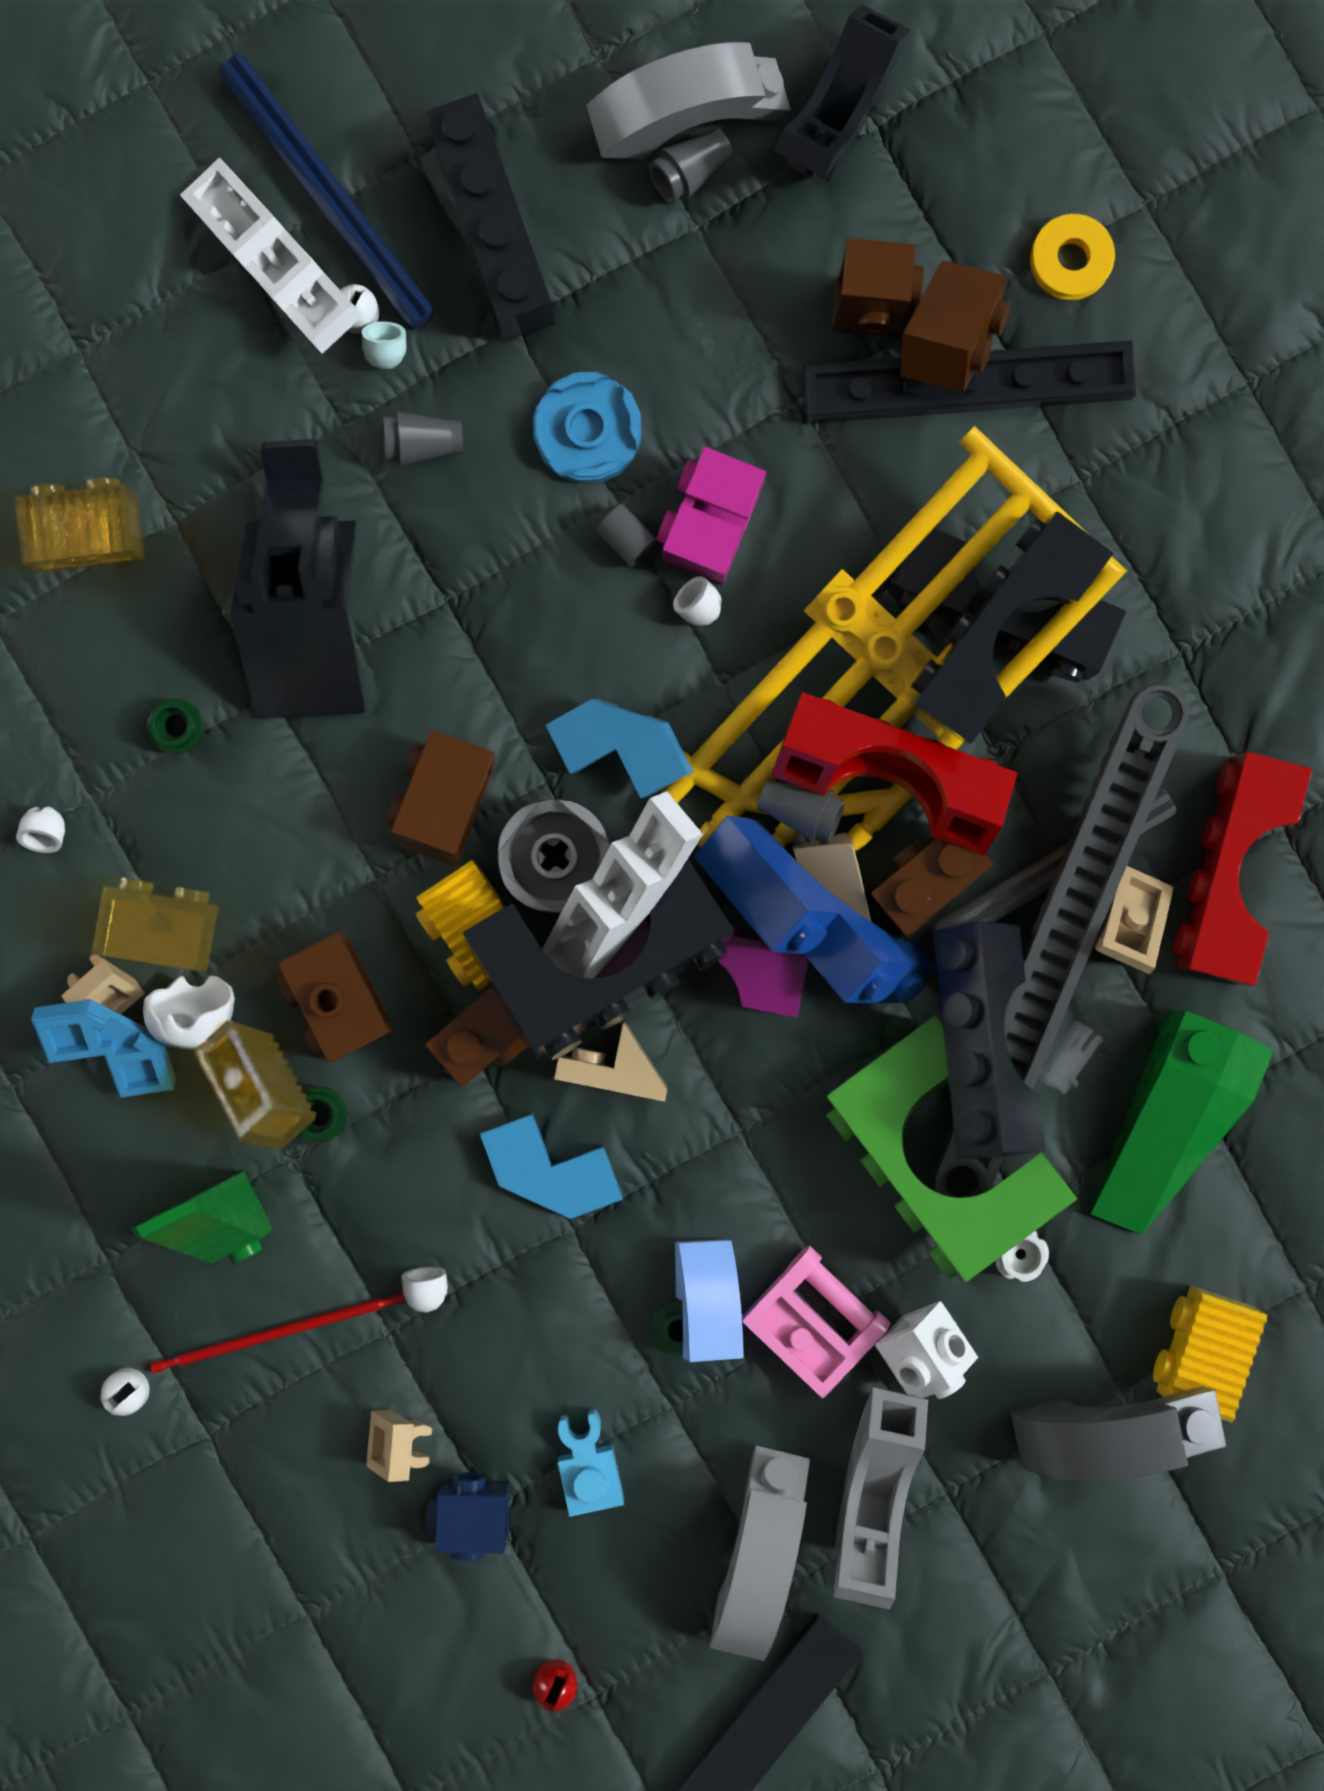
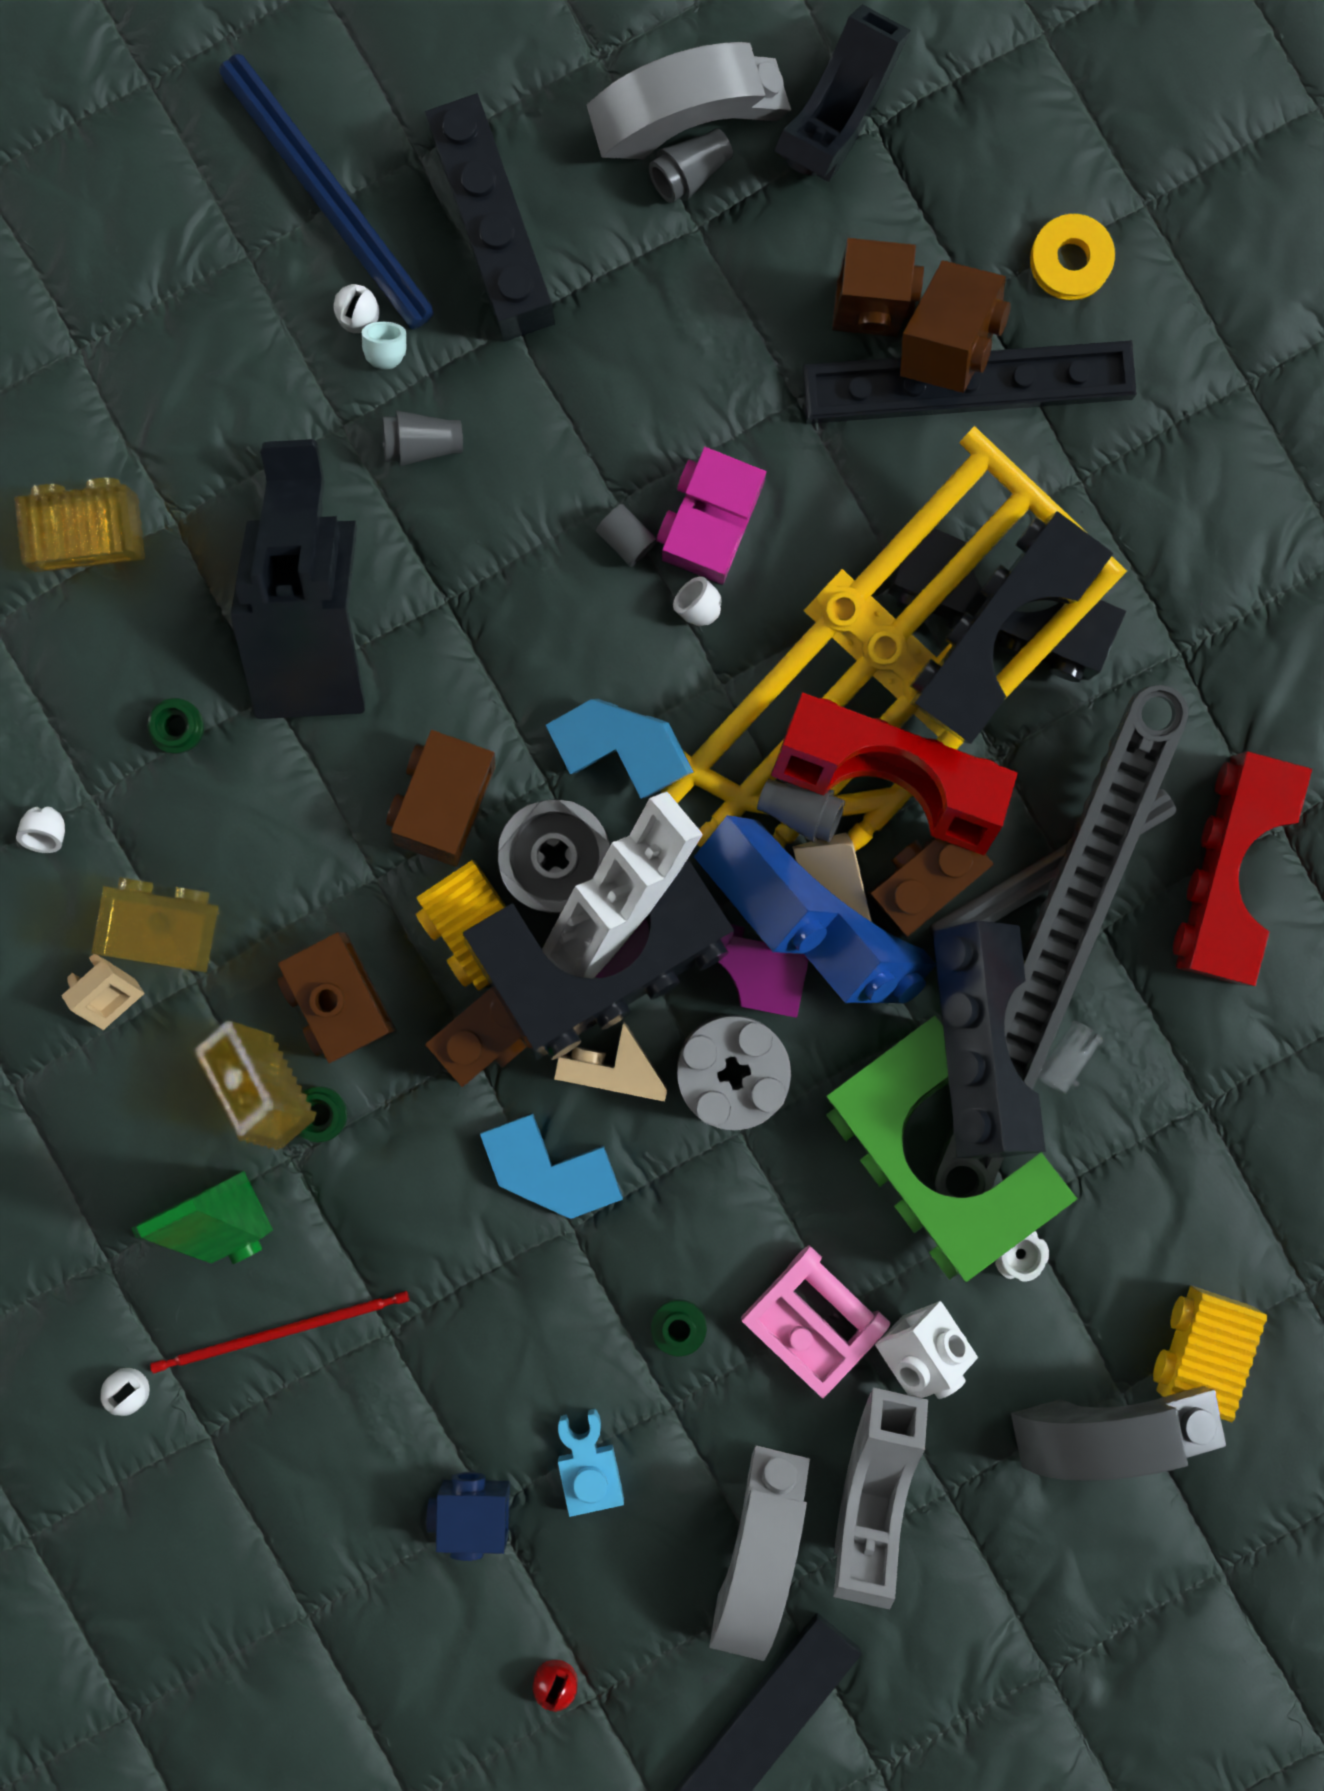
(91, 1030): dark azure tile -> none
(188, 1014): white hair -> none
(271, 255): white slope -> none
(391, 1445): tan tile -> none
(425, 1287): white hinge -> none
(587, 428): dark azure tile -> none
(709, 1300): light blue slope -> none
(761, 1088): none -> light grey brick
(1135, 921): tan slope -> none
(1184, 1105): green wedge -> none

